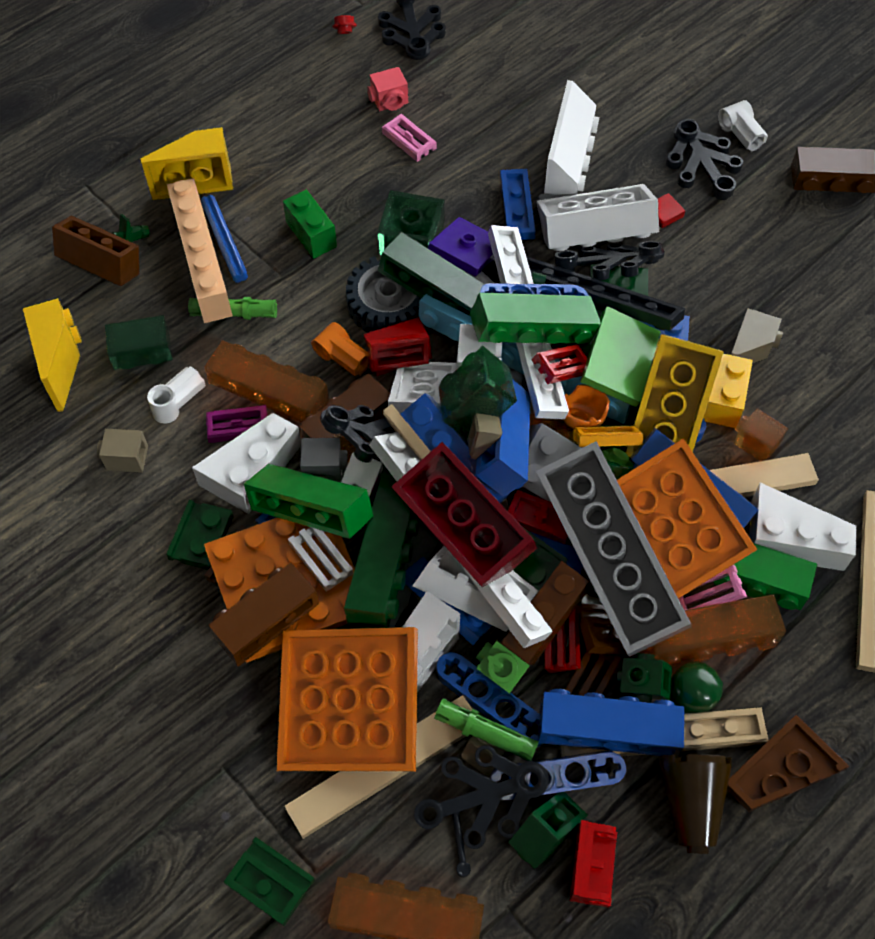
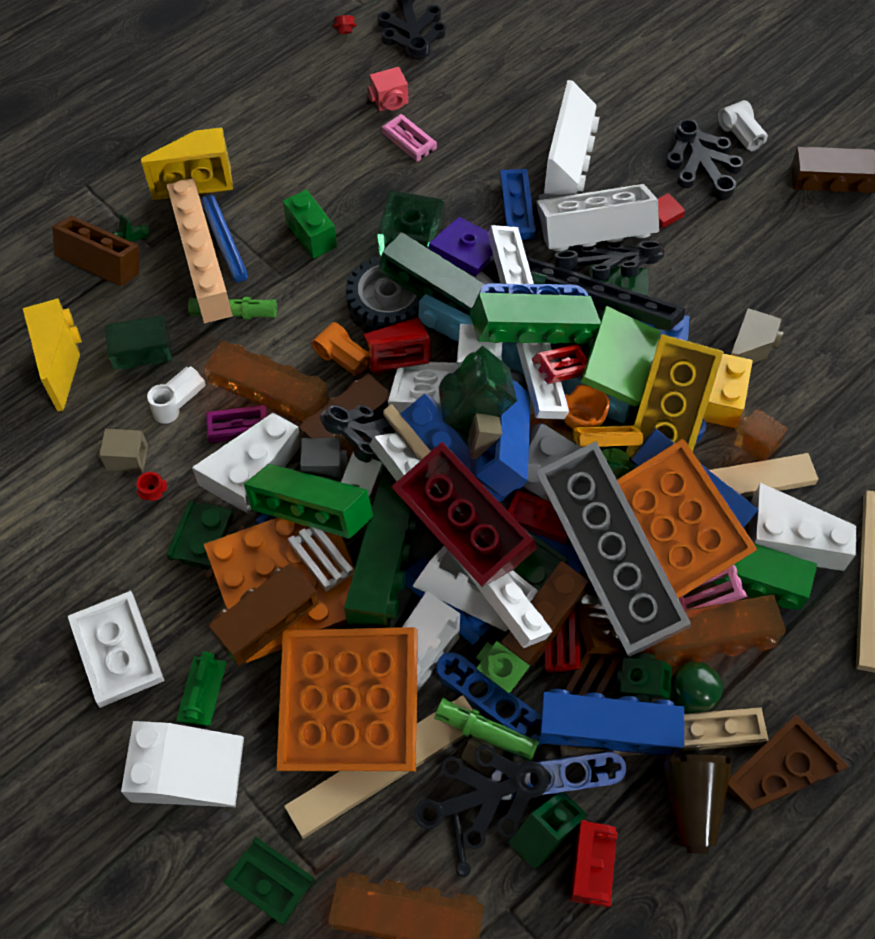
(115, 649): none -> white plate
(147, 480): none -> red plate
(182, 765): none -> white slope
(201, 690): none -> green hinge

